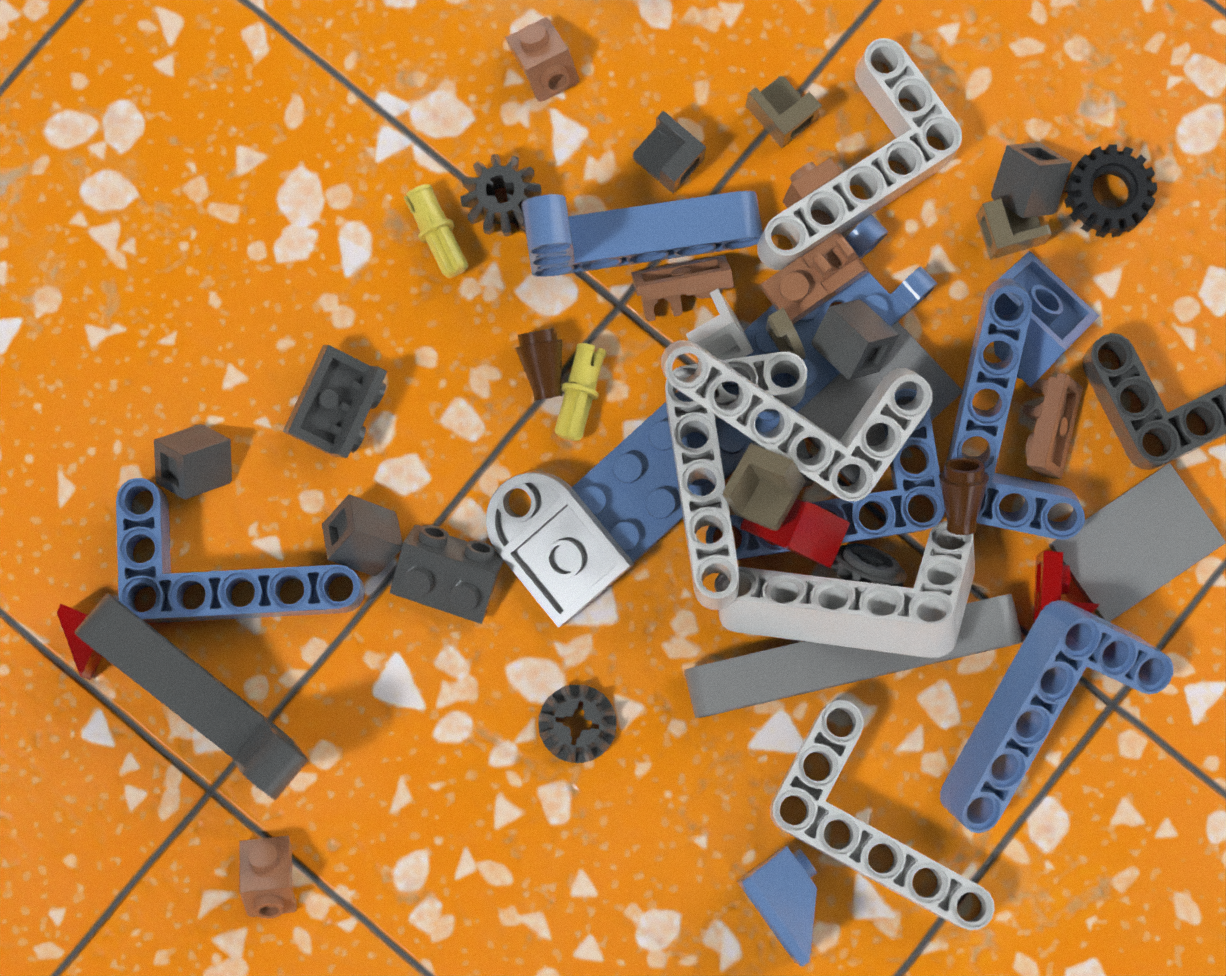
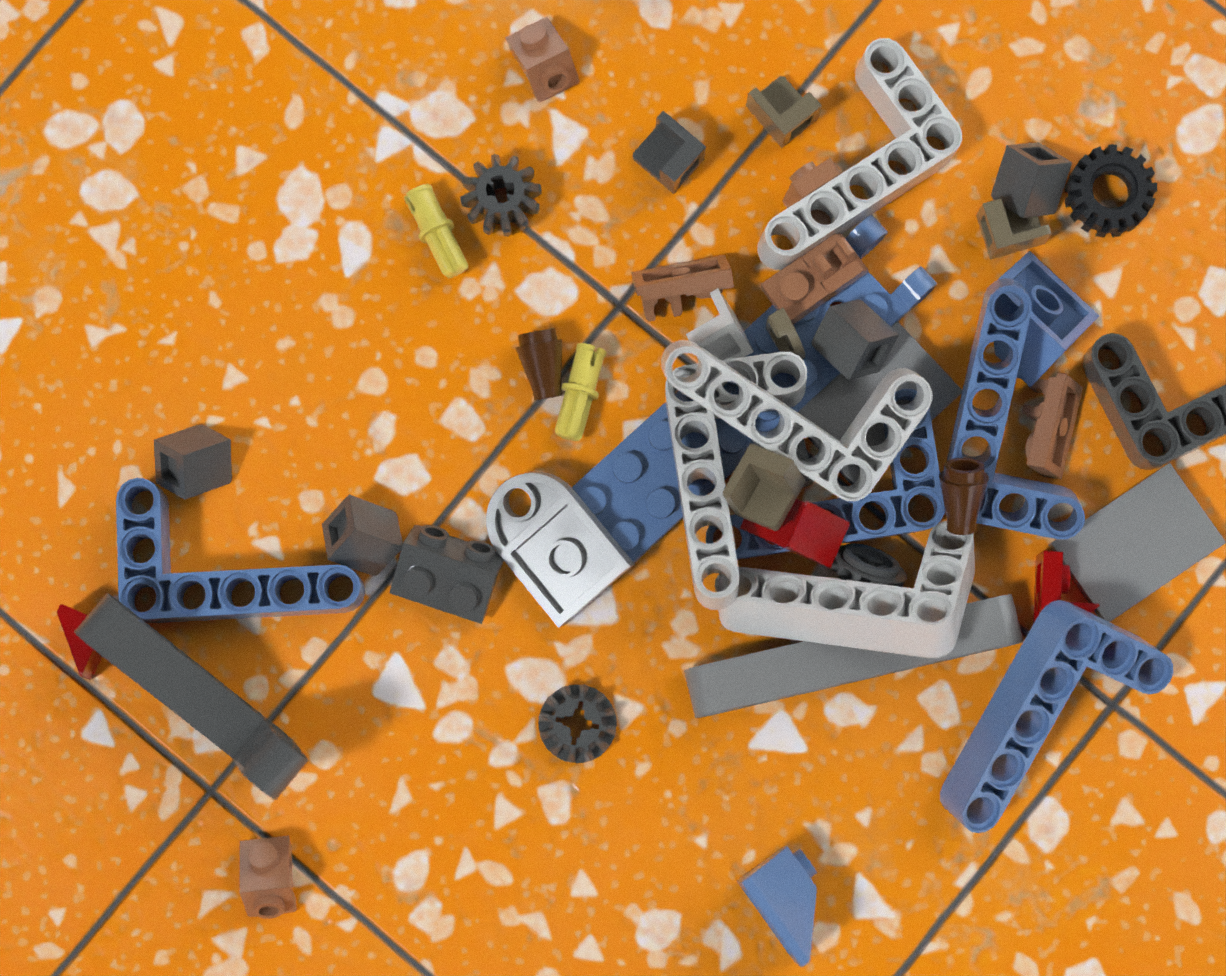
(336, 403): dark grey bracket -> none
(636, 234): medium blue beam -> none
(863, 836): white beam -> none

